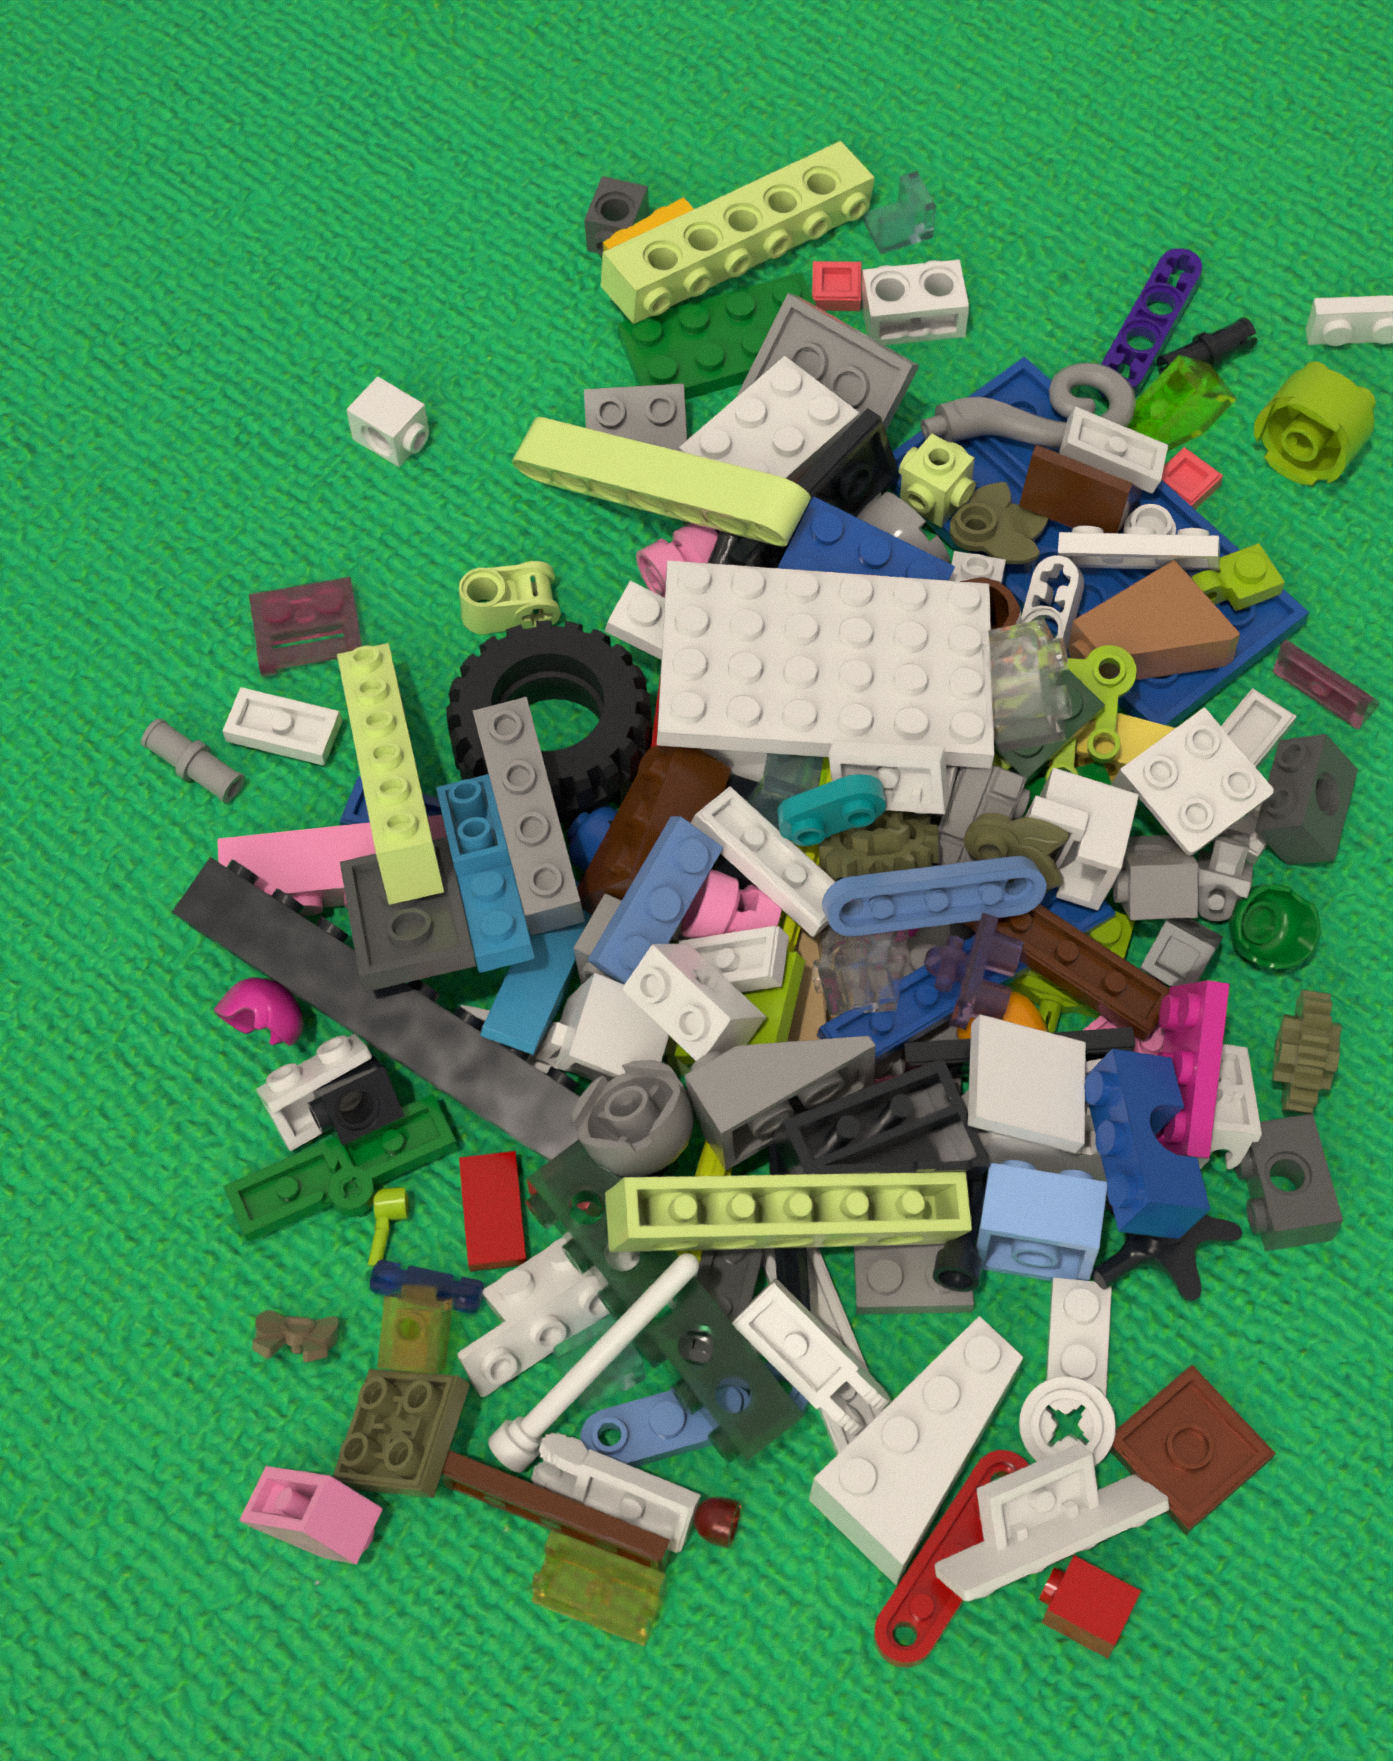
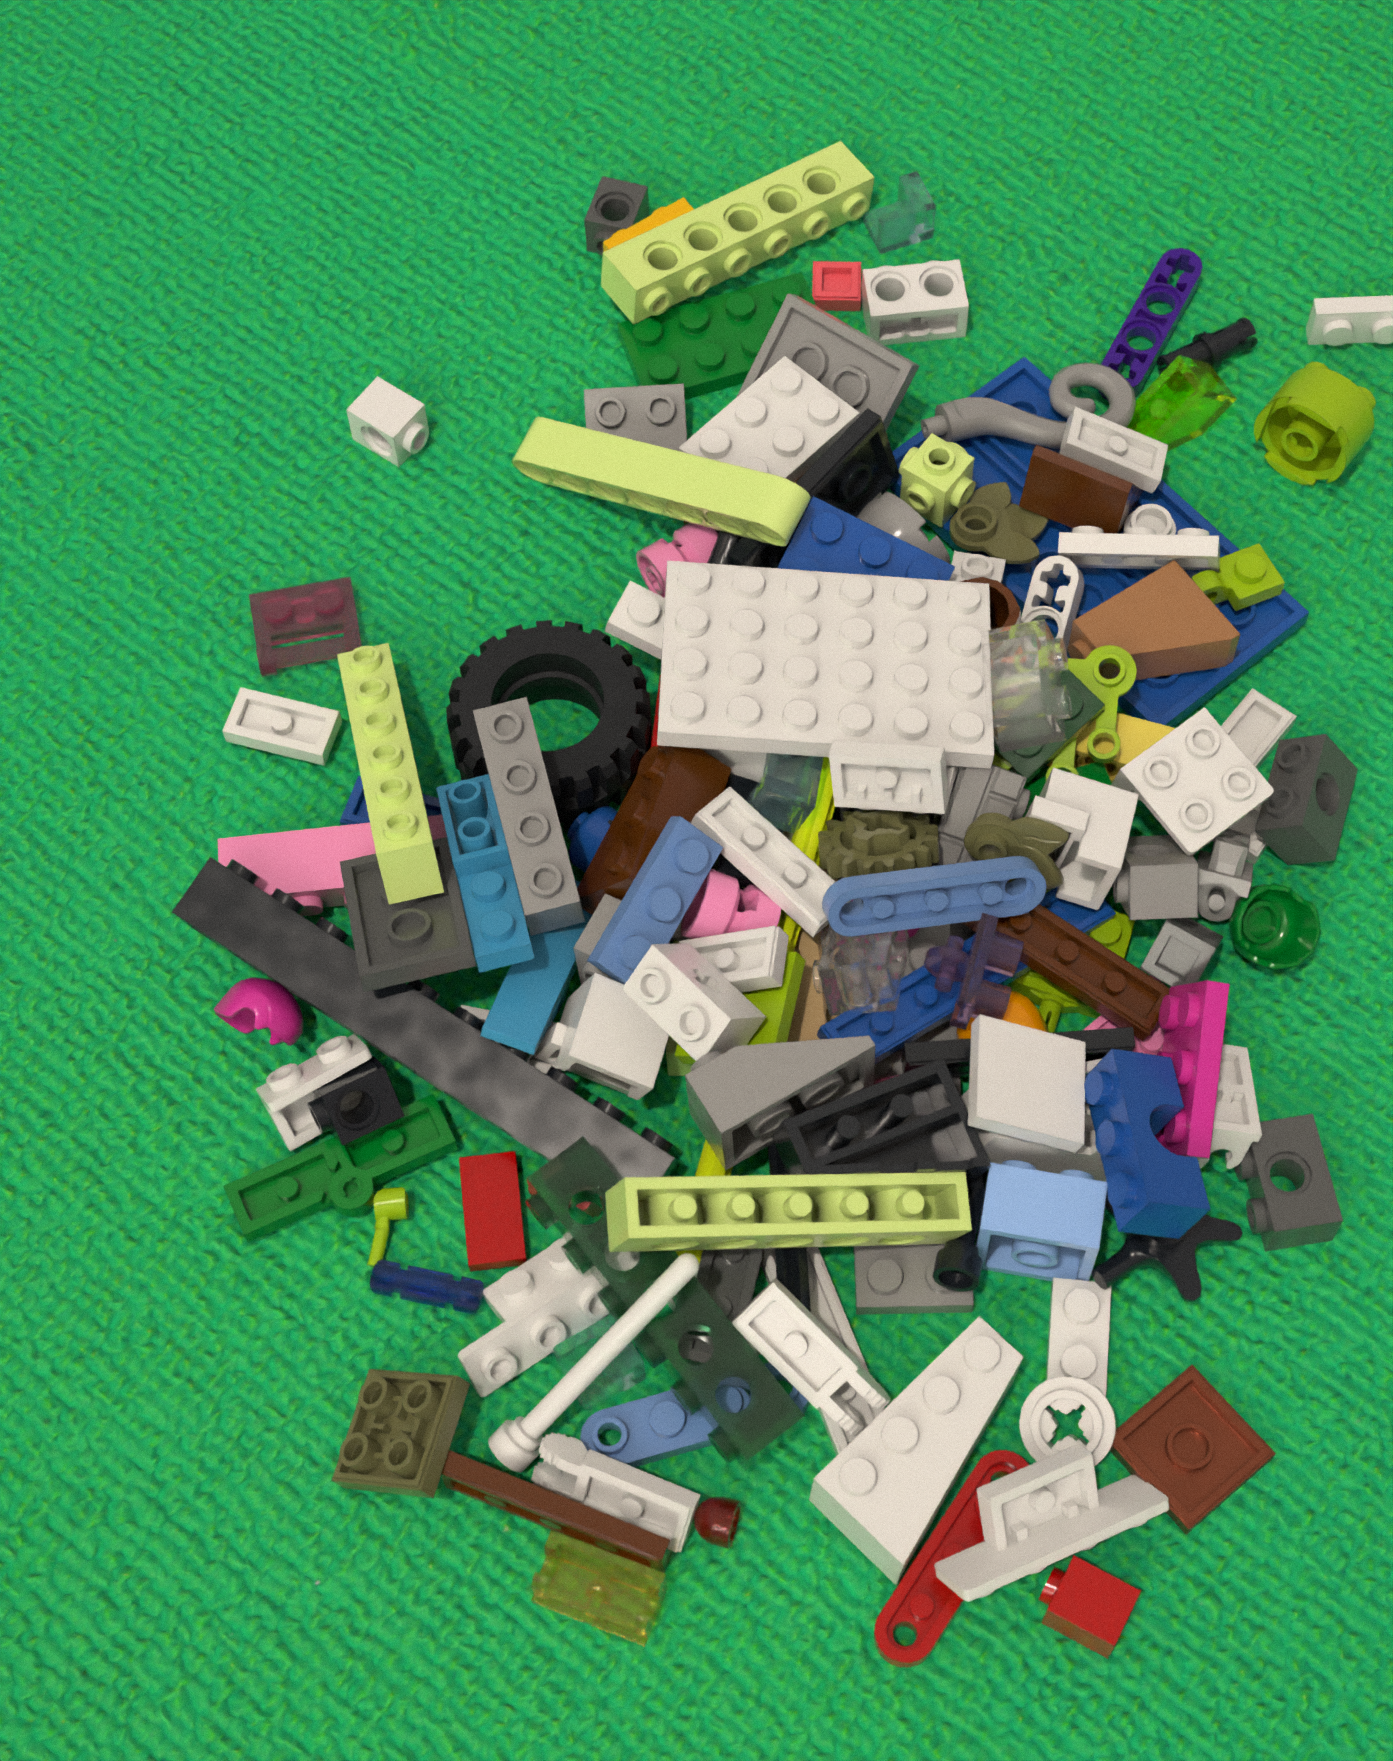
(192, 760): light grey pin -> none
(301, 1333): dark tan piece -> none
(312, 1513): bright pink slope -> none
(415, 1330): clear yellow brick -> none
(509, 597): yellowish green piece -> none
(635, 1119): light grey cylinder -> none
(831, 808): teal plate -> none
(1191, 477): coral tile -> none
(1306, 1051): olive gear -> none
(1324, 685): clear pink slope -> none

